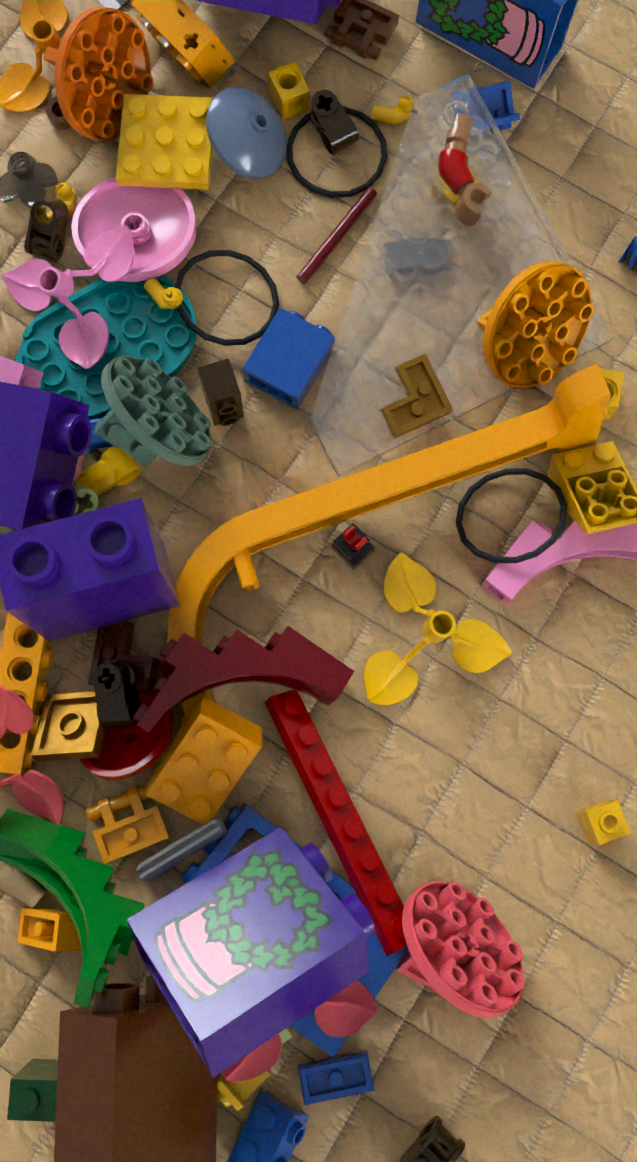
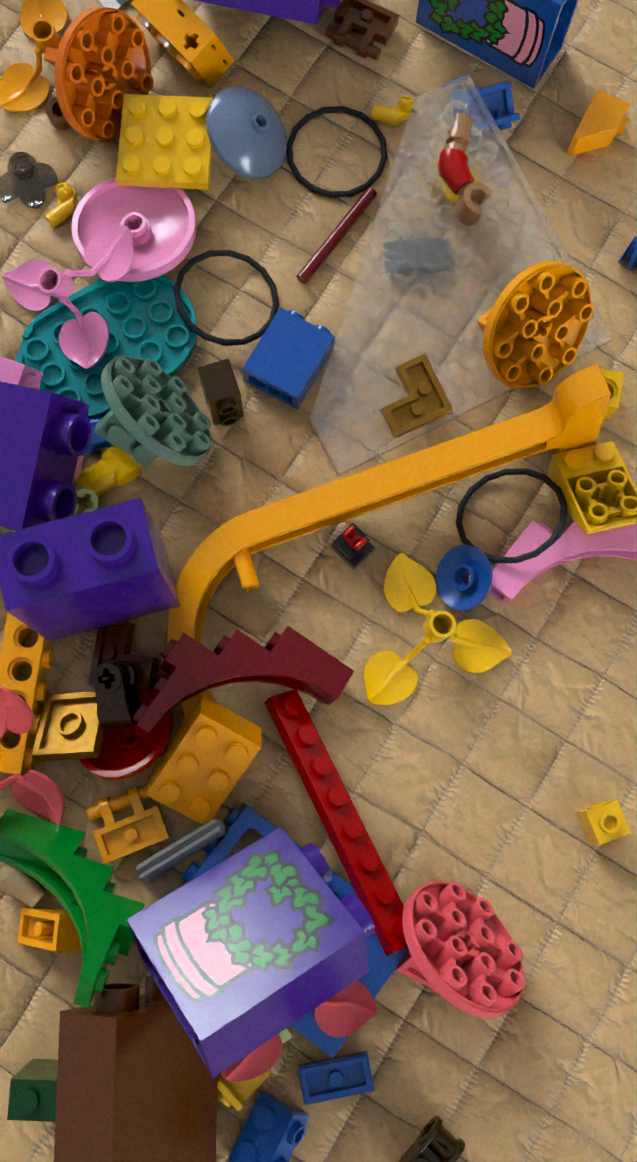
(44, 235): dark brown piece -> none
(165, 298): yellow arm -> none
(289, 90): yellow brick -> none
(332, 122): dark brown piece -> none
(454, 574): none -> blue dish
(600, 123): none -> light orange slope

